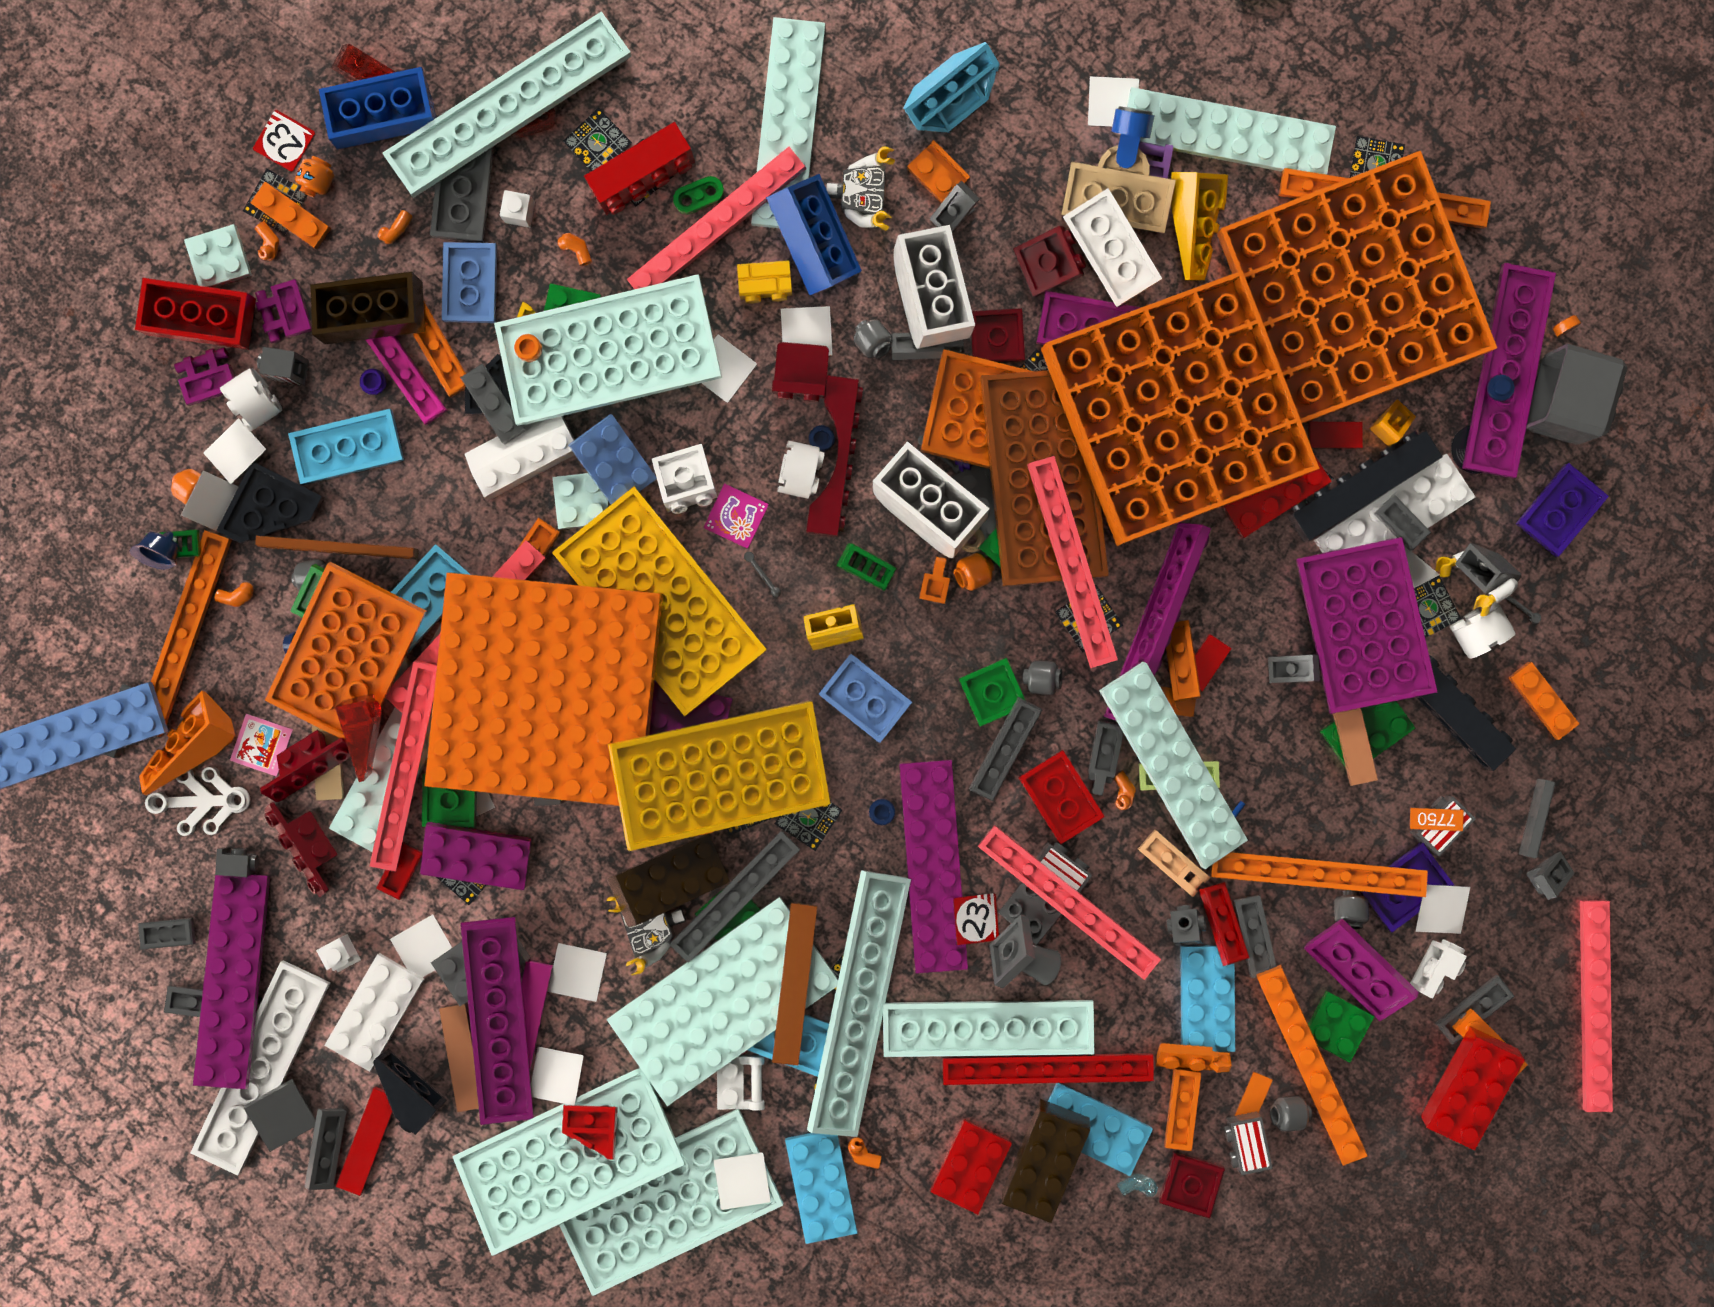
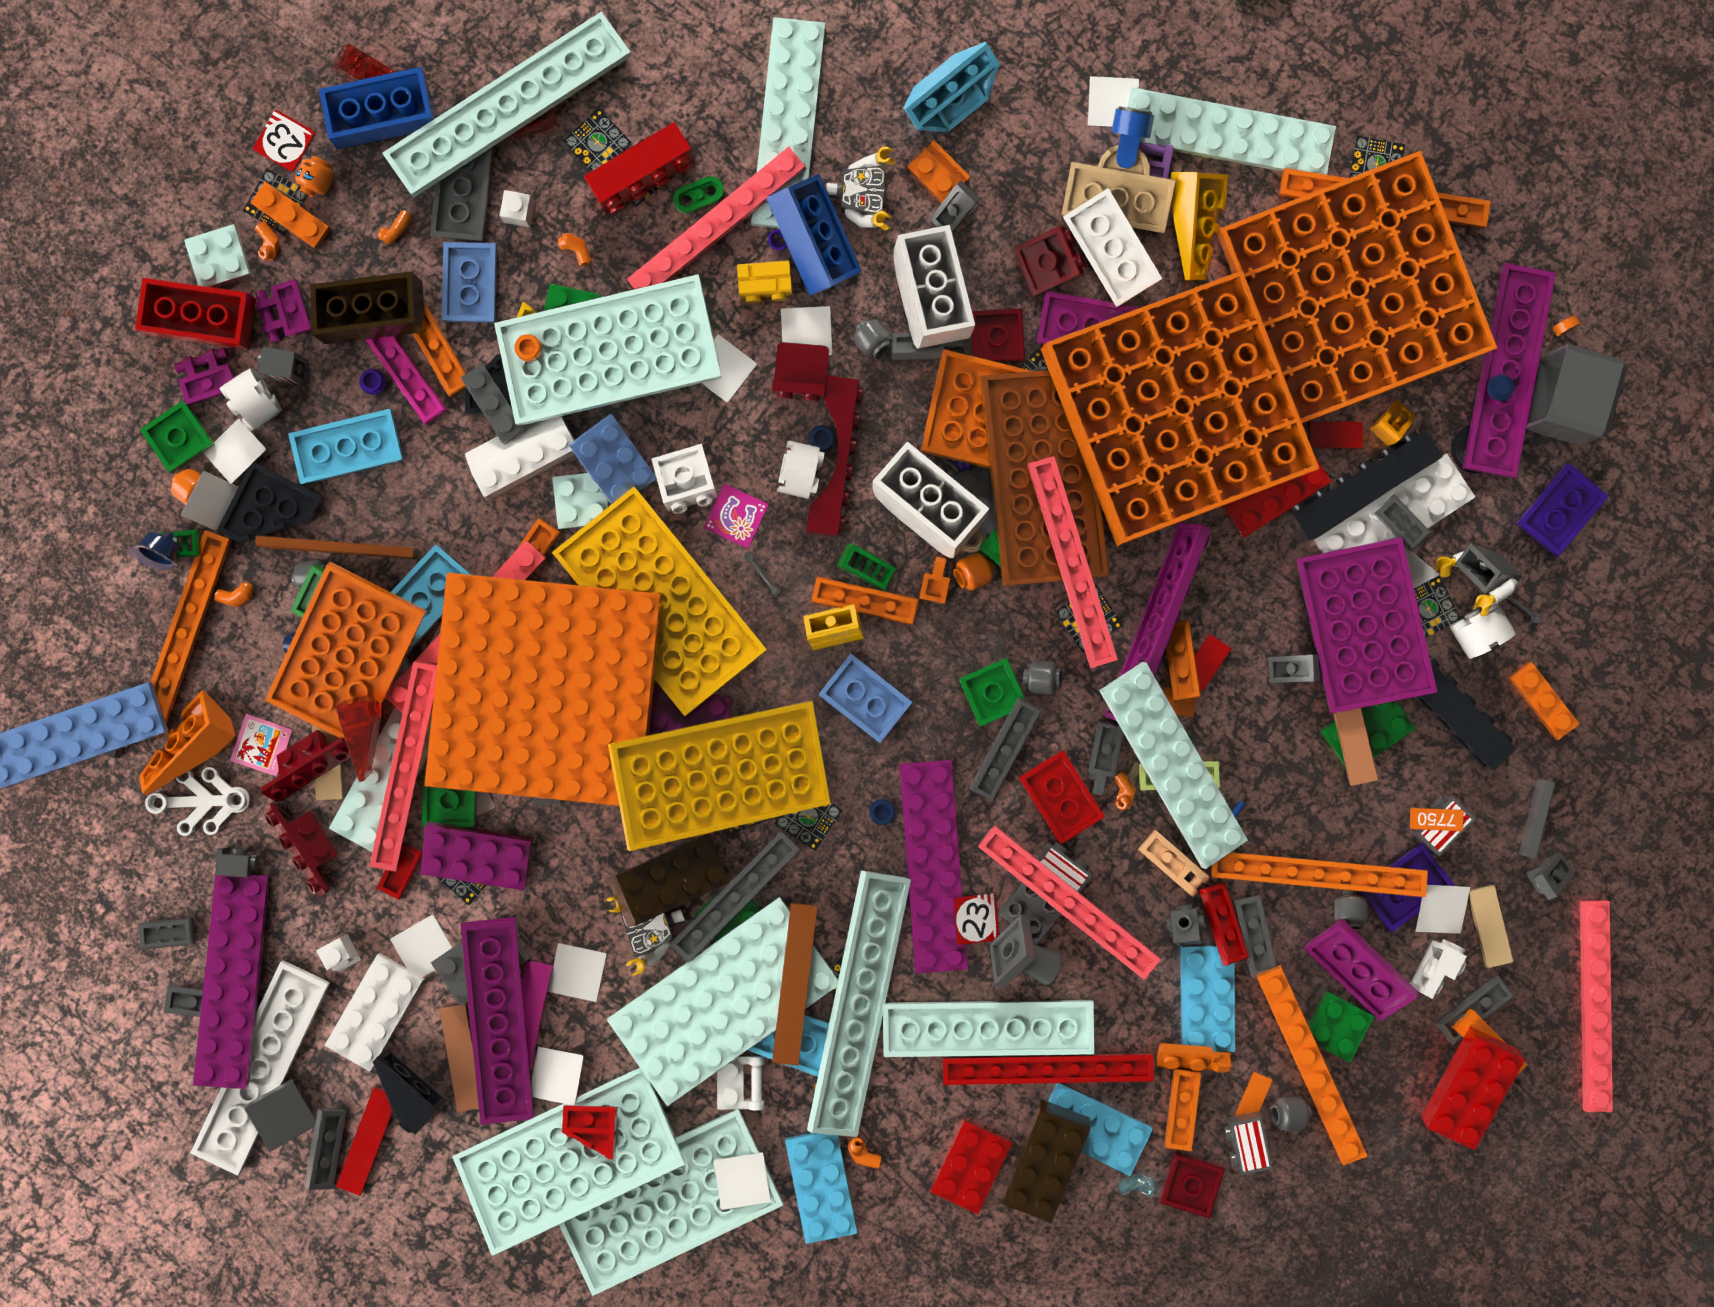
(177, 437): none -> green plate
(776, 245): none -> dark purple hinge
(866, 600): none -> orange tile
(1490, 926): none -> tan tile

